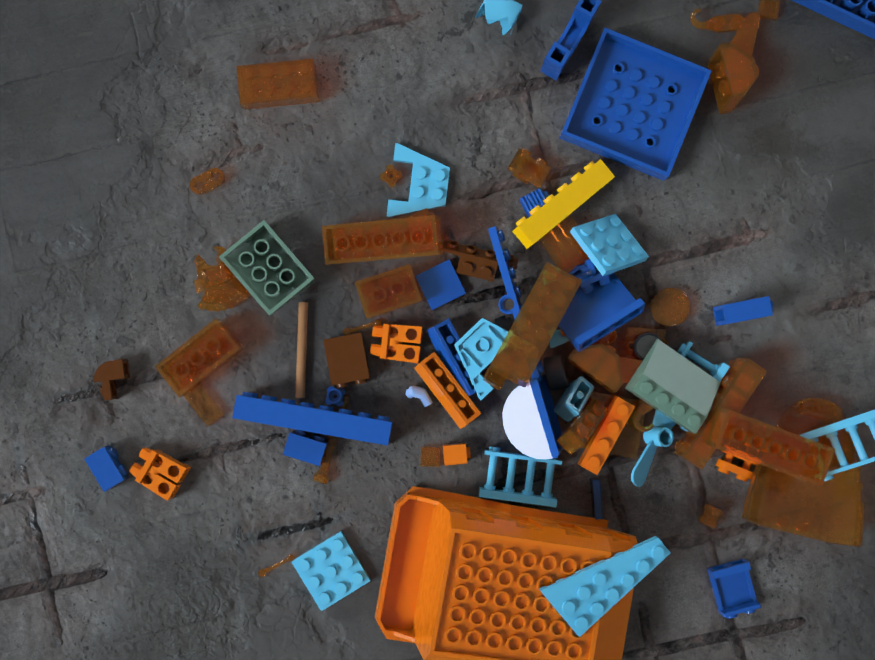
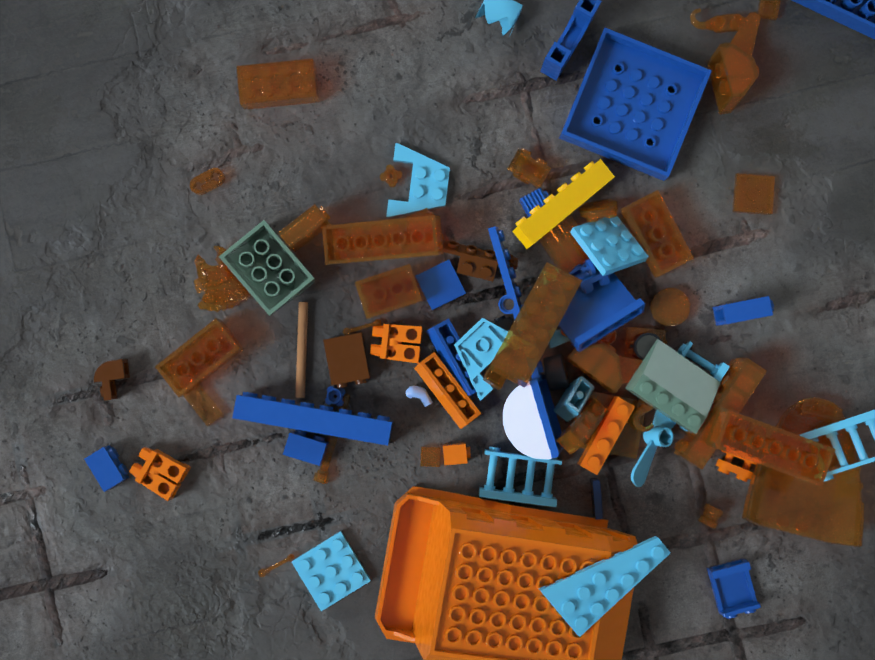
(305, 227): none -> clear orange brick
(599, 208): none -> clear orange tile
(656, 233): none -> clear orange brick
(753, 194): none -> clear orange tile

